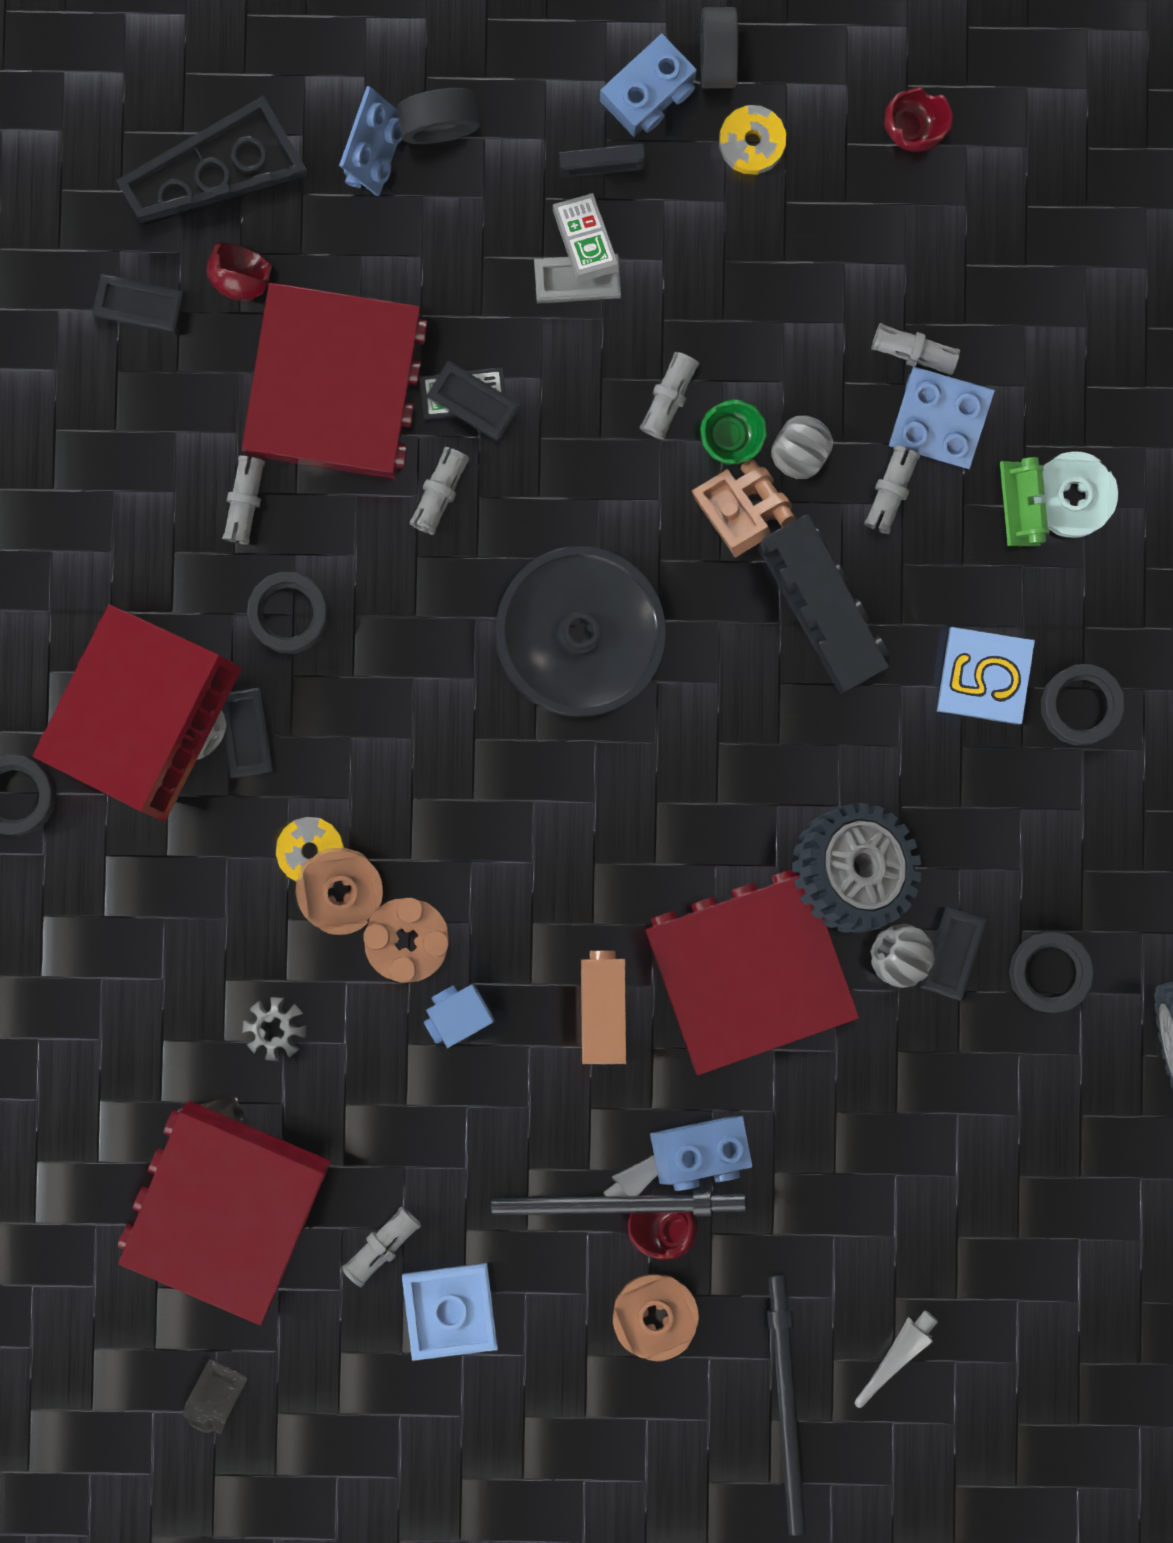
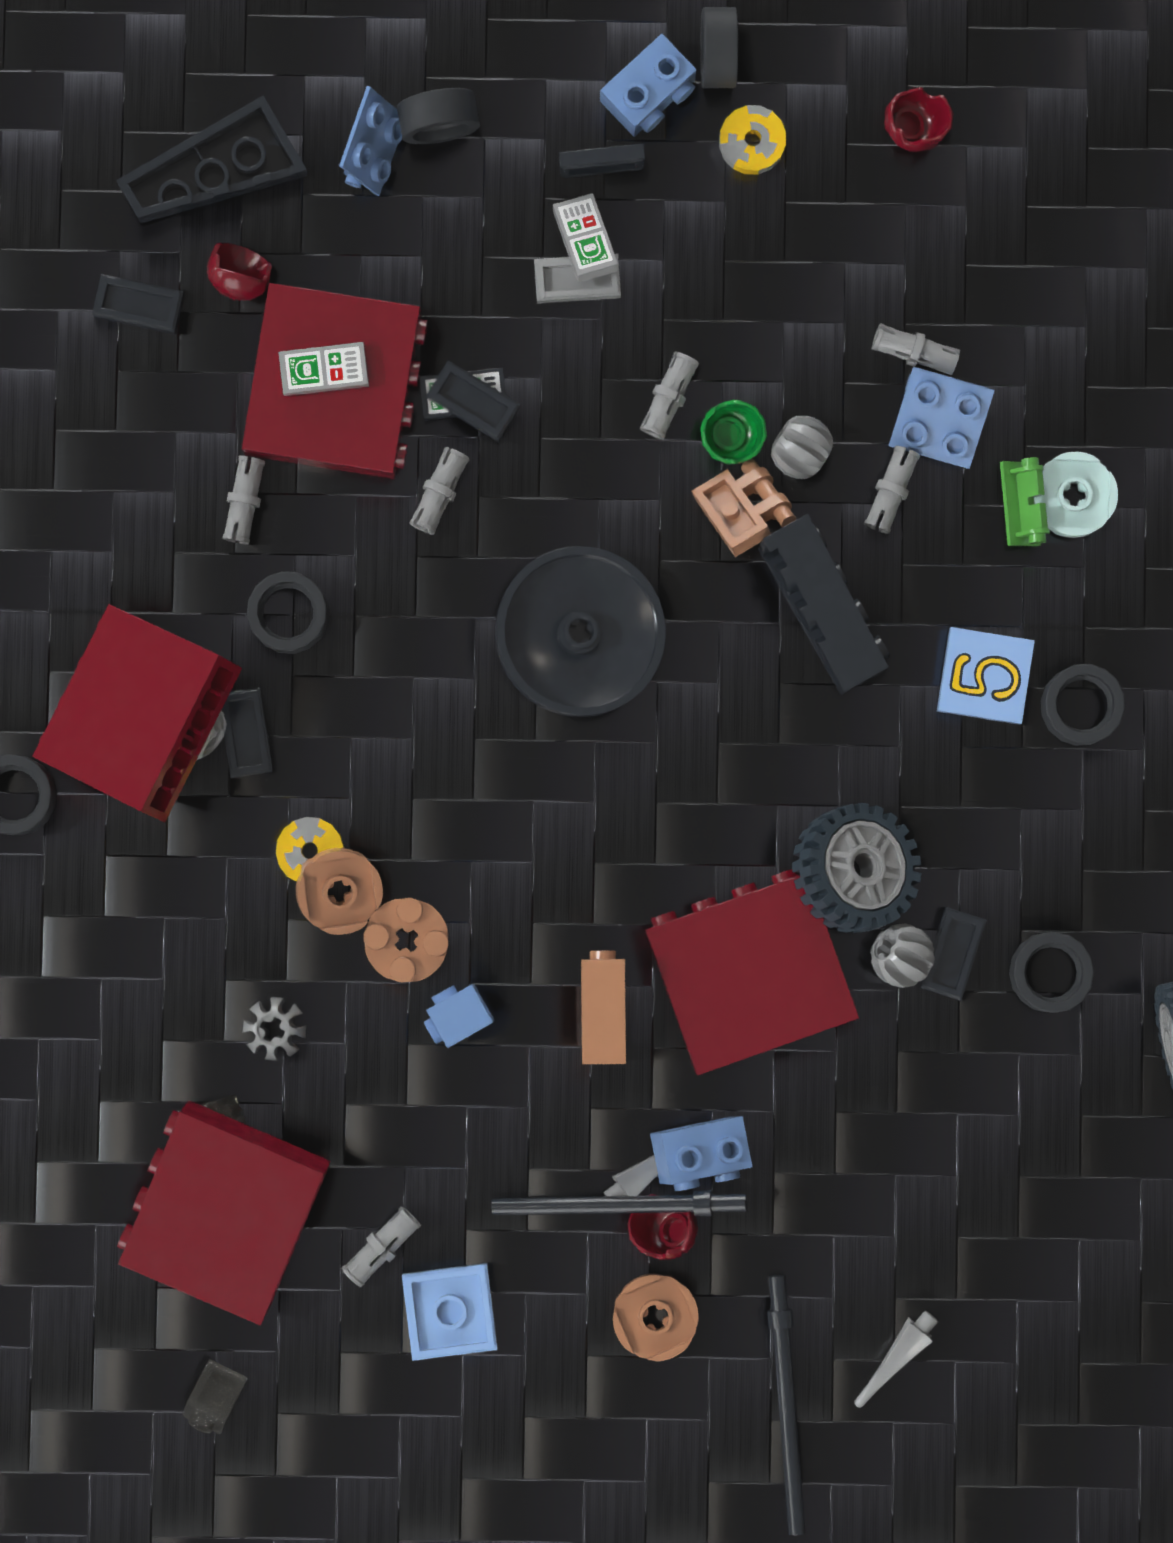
(323, 369): none -> tile

